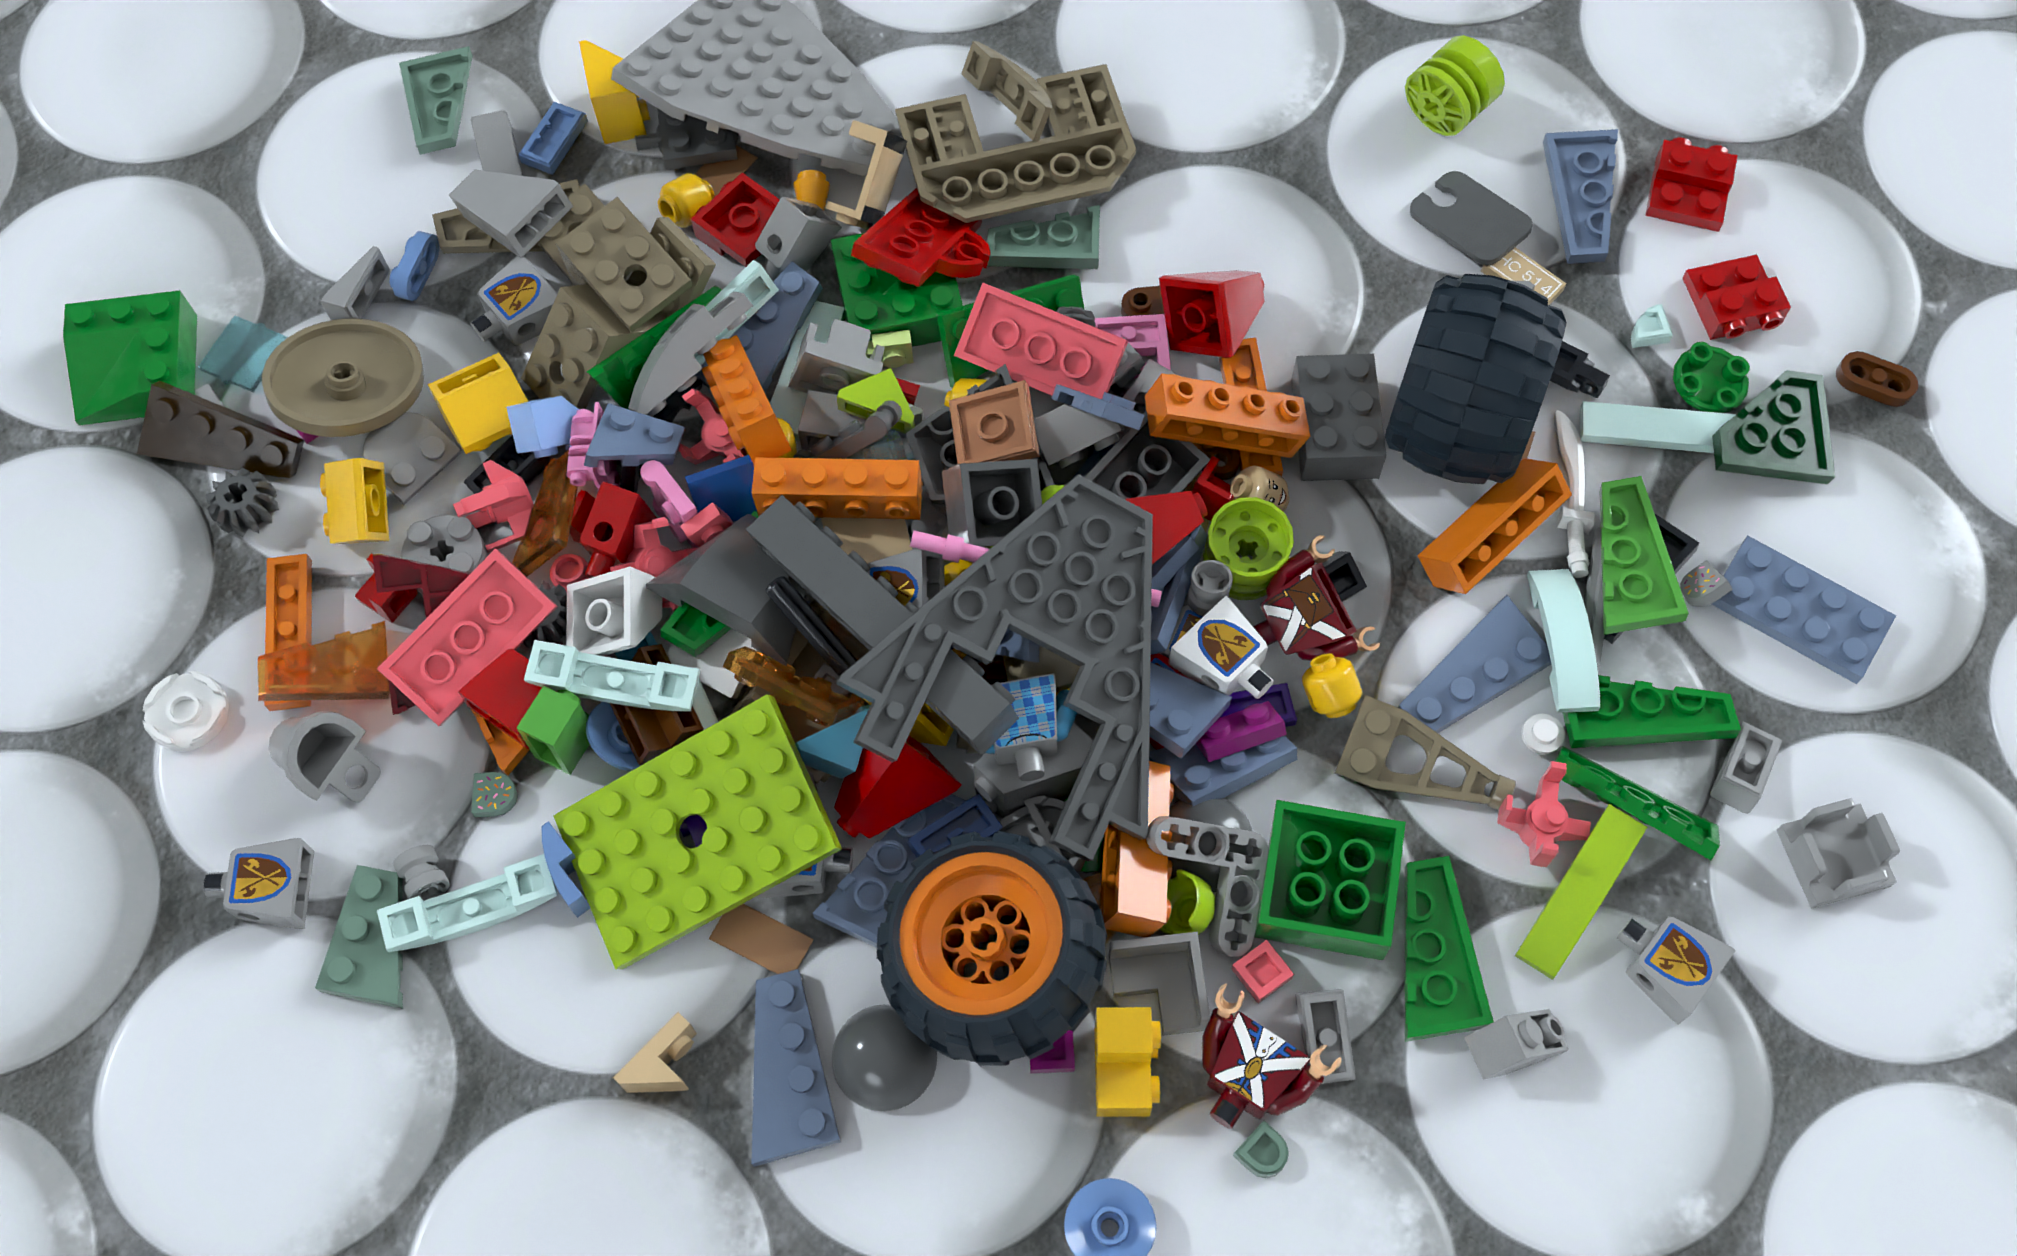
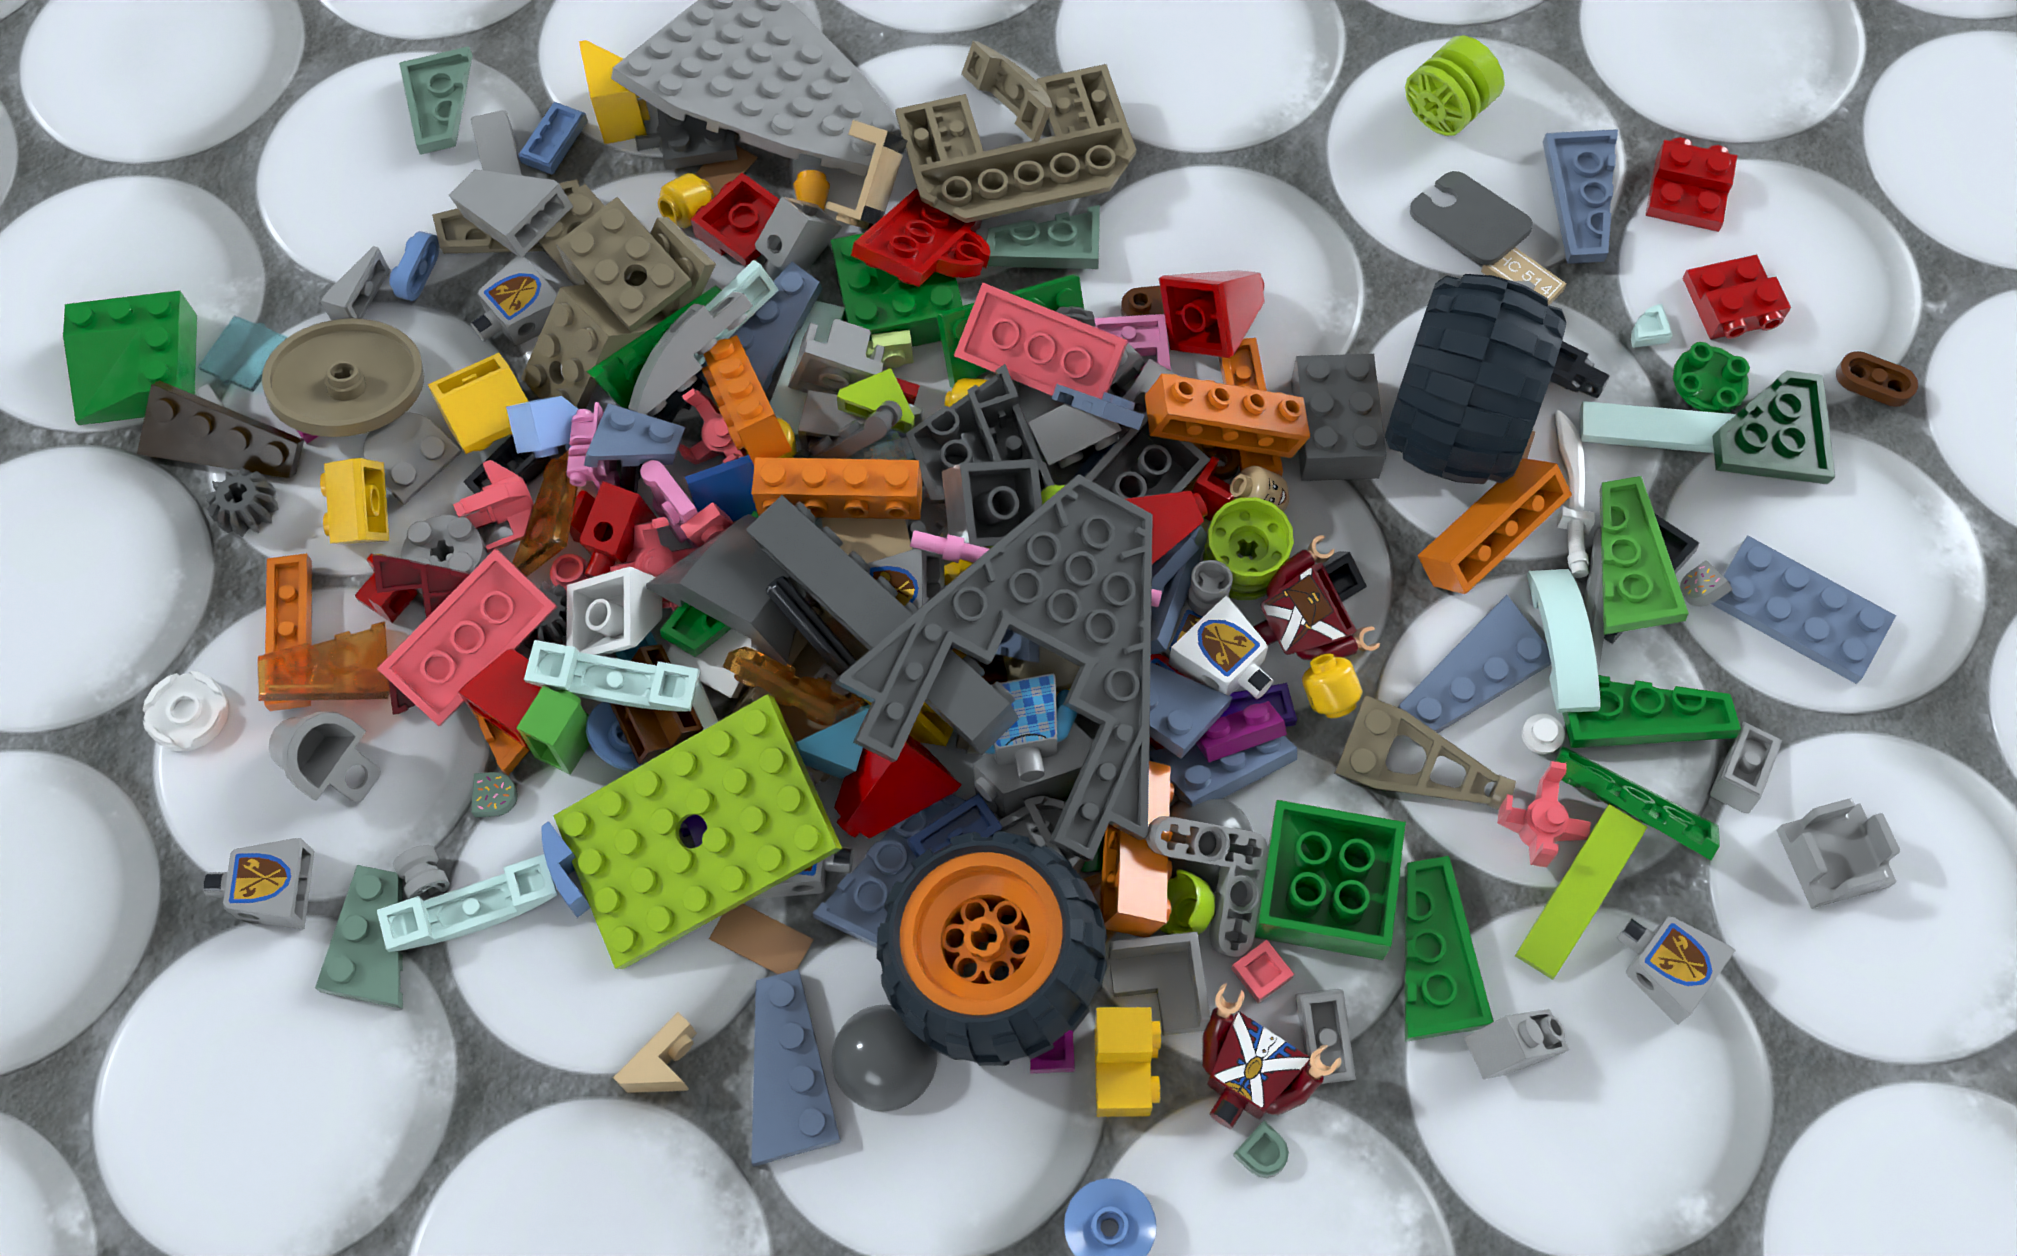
(994, 425): nougat tile -> none

